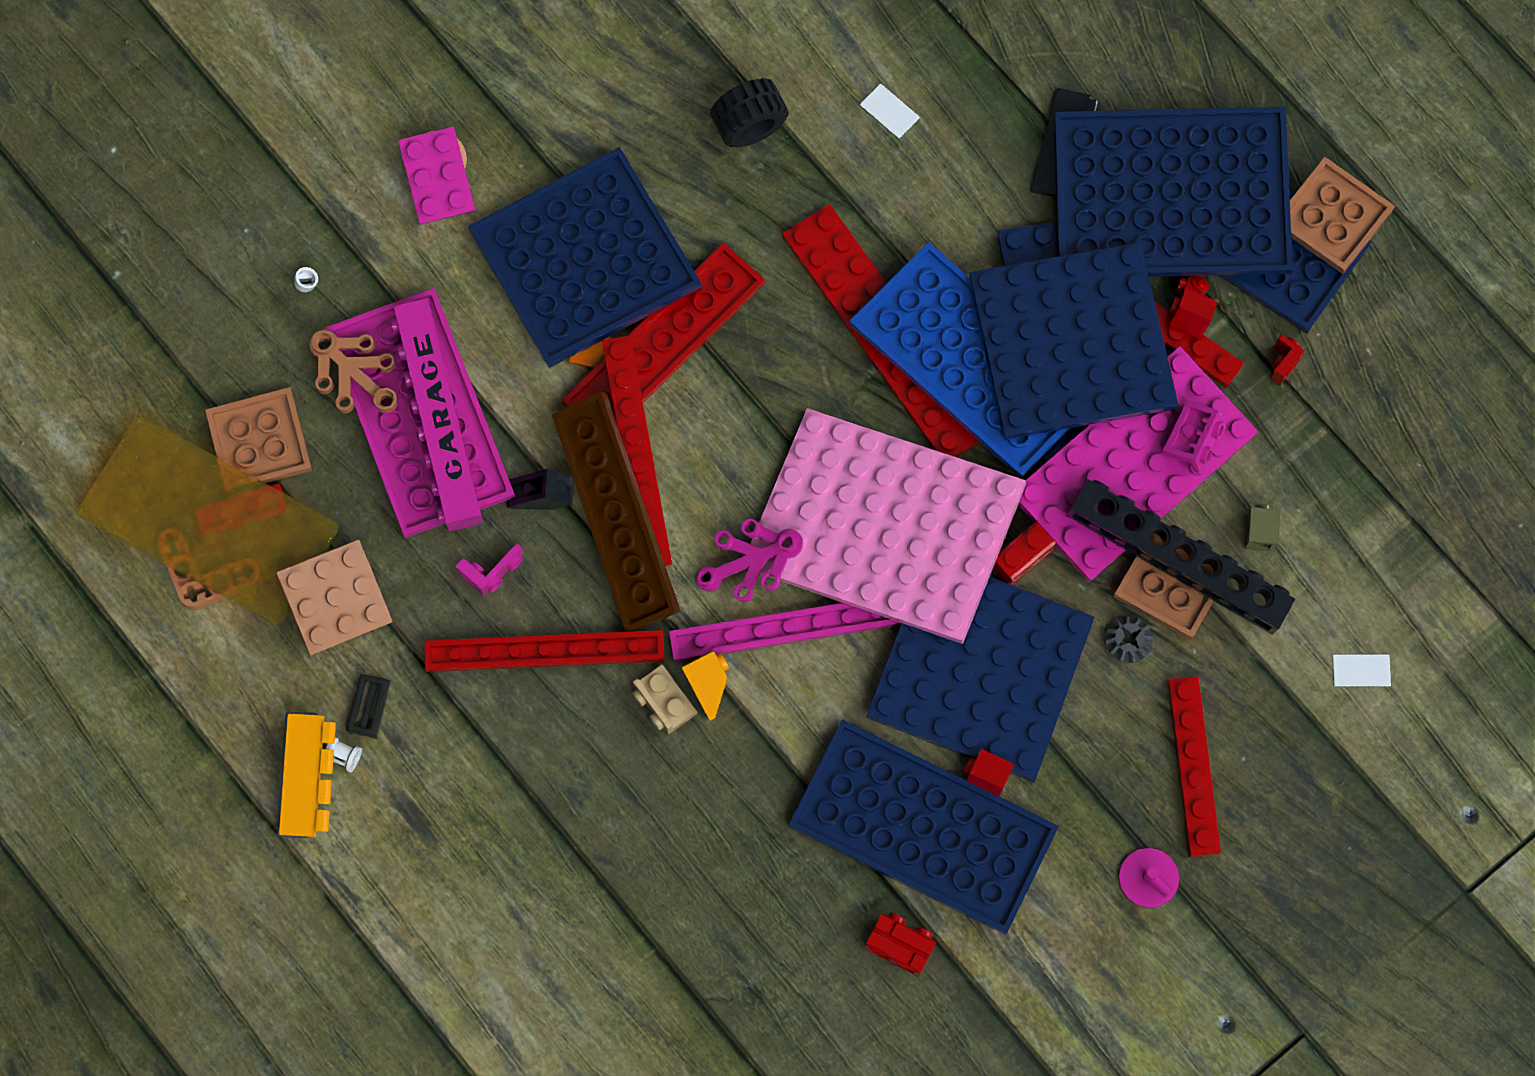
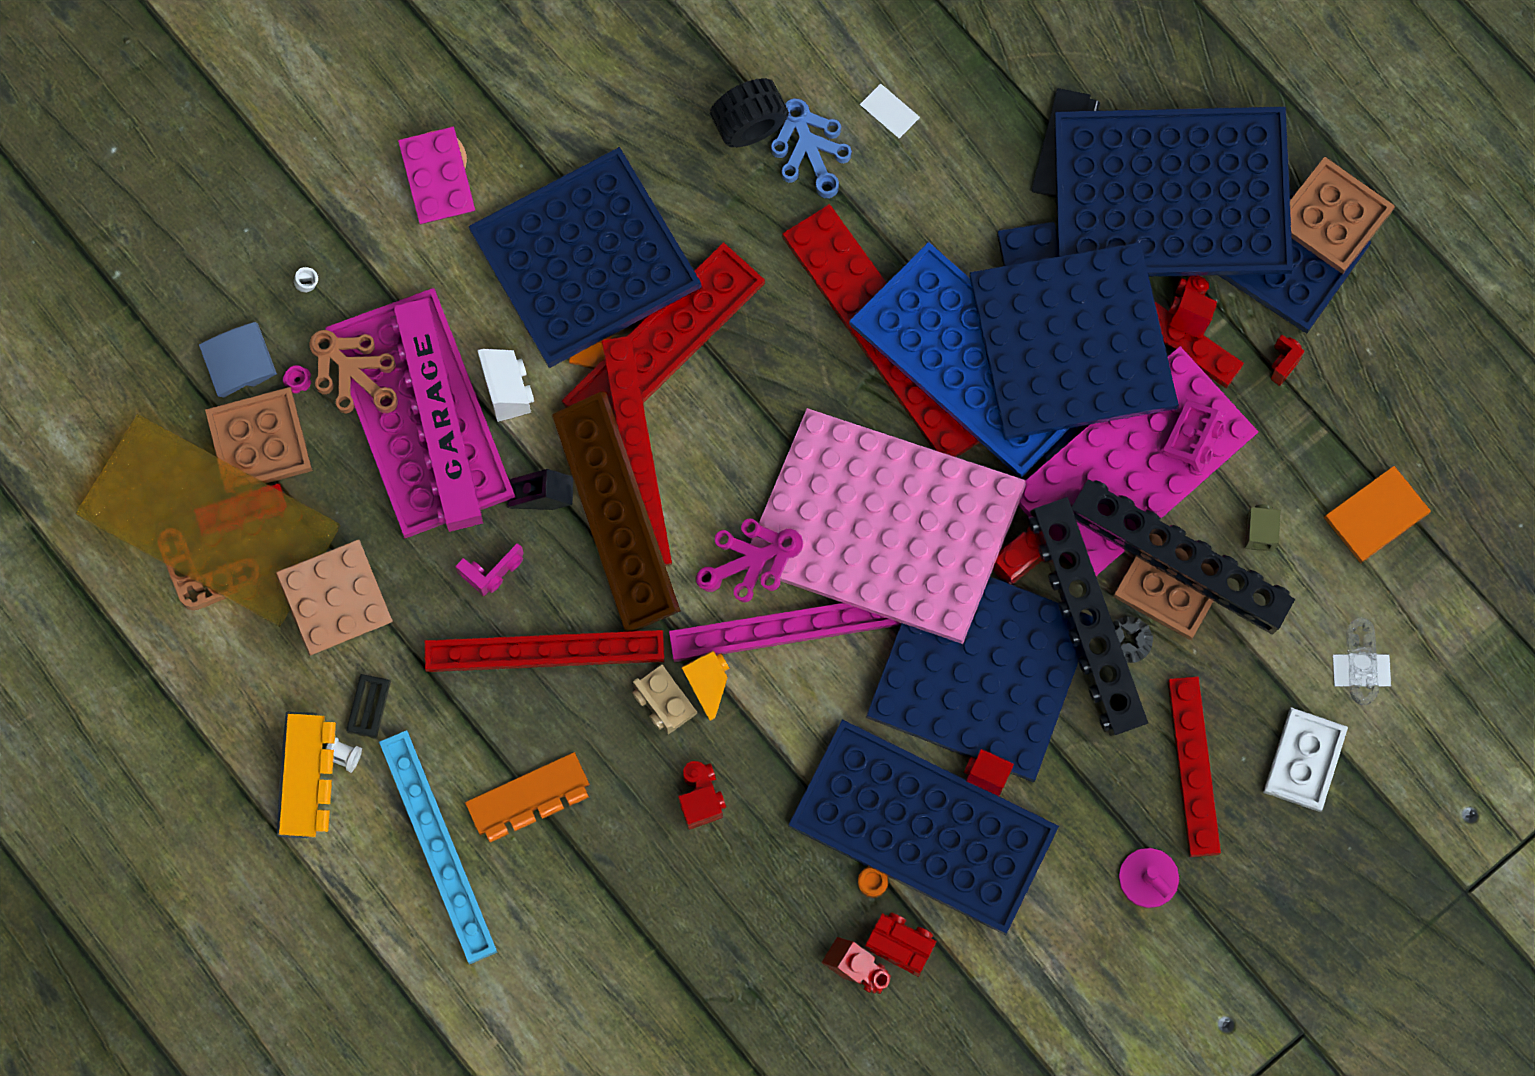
(237, 359): none -> sand blue slope
(297, 372): none -> dark pink plate
(438, 847): none -> medium azure plate
(505, 383): none -> white slope
(532, 791): none -> orange windscreen
(703, 803): none -> red brick
(809, 144): none -> medium blue plant
(856, 965): none -> red brick
(872, 882): none -> orange tile
(1102, 627): none -> black brick
(1305, 759): none -> white tile
(1353, 640): none -> clear beam
(1377, 514): none -> orange tile

